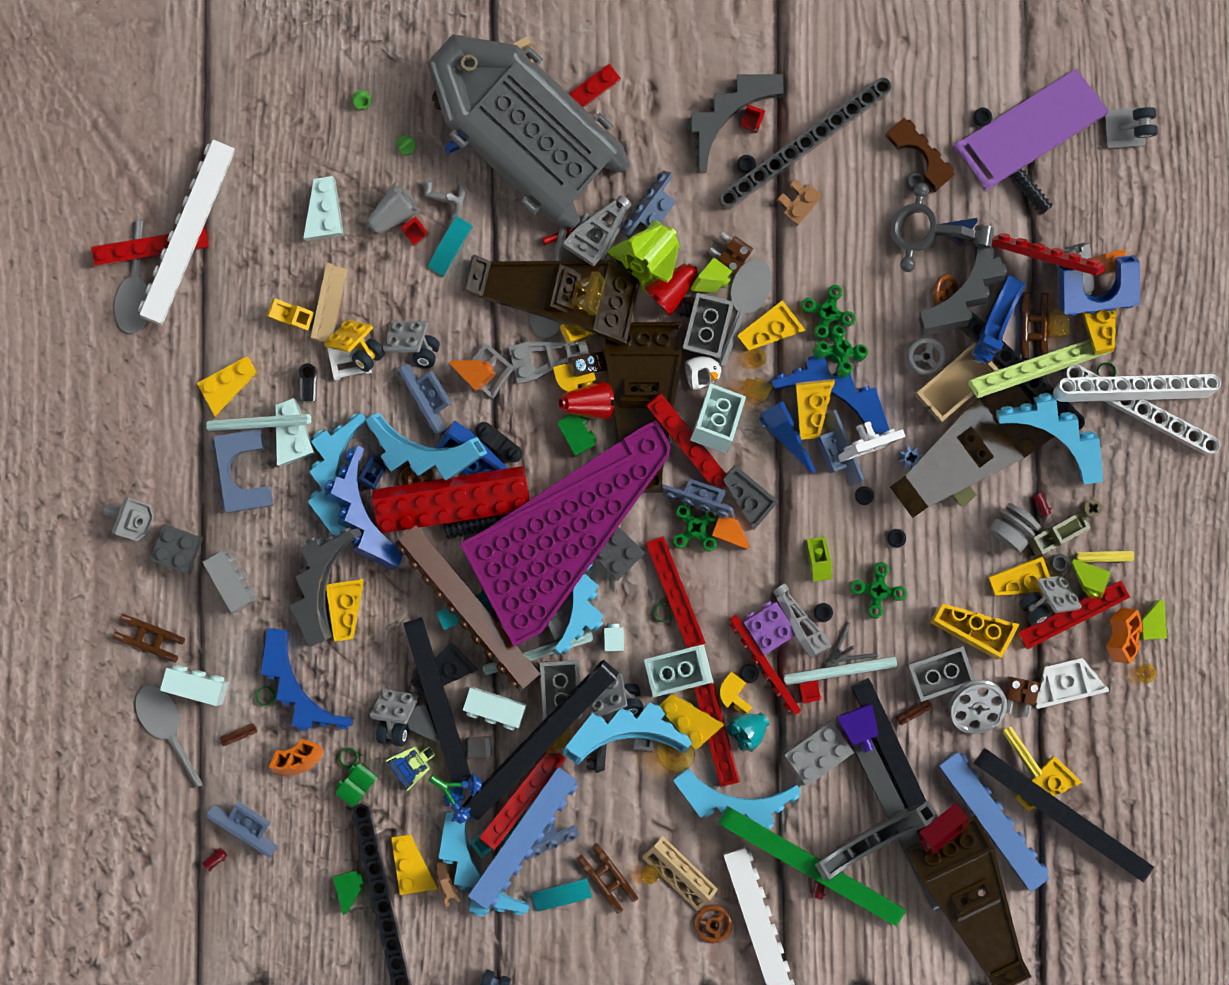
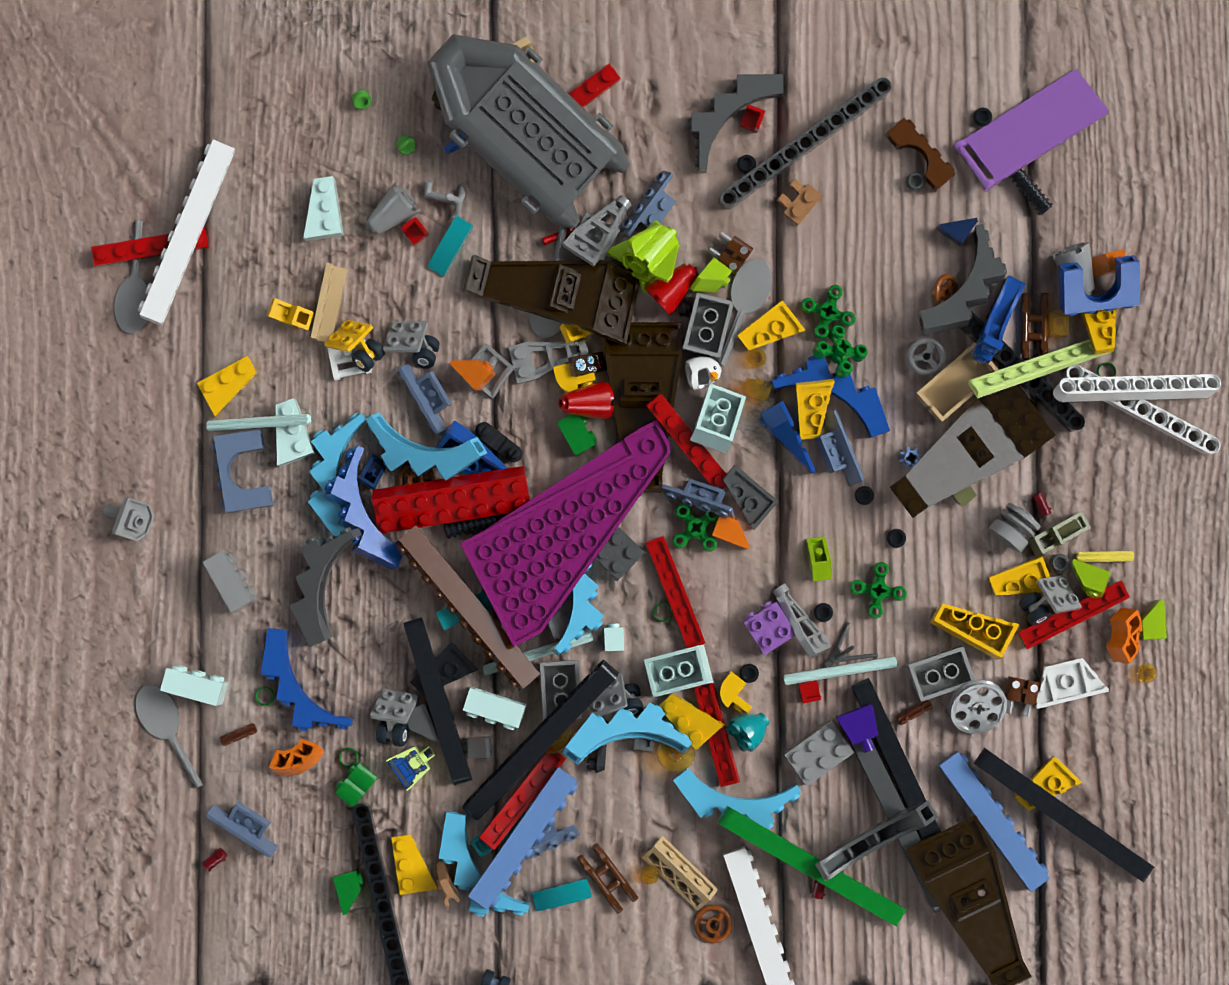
(143, 627): reddish brown piece -> none
(176, 548): dark grey brick -> none
(308, 385): black piece -> none
(344, 607): yellow wing -> none
(454, 796): blue plant -> none
(466, 69): dark tan axle -> none
(594, 288): clear yellow tile -> none
(759, 658): red plate -> none
(870, 442): white plate -> none
(943, 829): dark red window -> none
(981, 236): dark grey piece -> none
(1022, 752): light yellow axle -> none
(1054, 255): red plate -> none
(1065, 427): medium azure arch -> none
(1098, 508): dark tan bush -> none
(1129, 127): light grey plate -> none

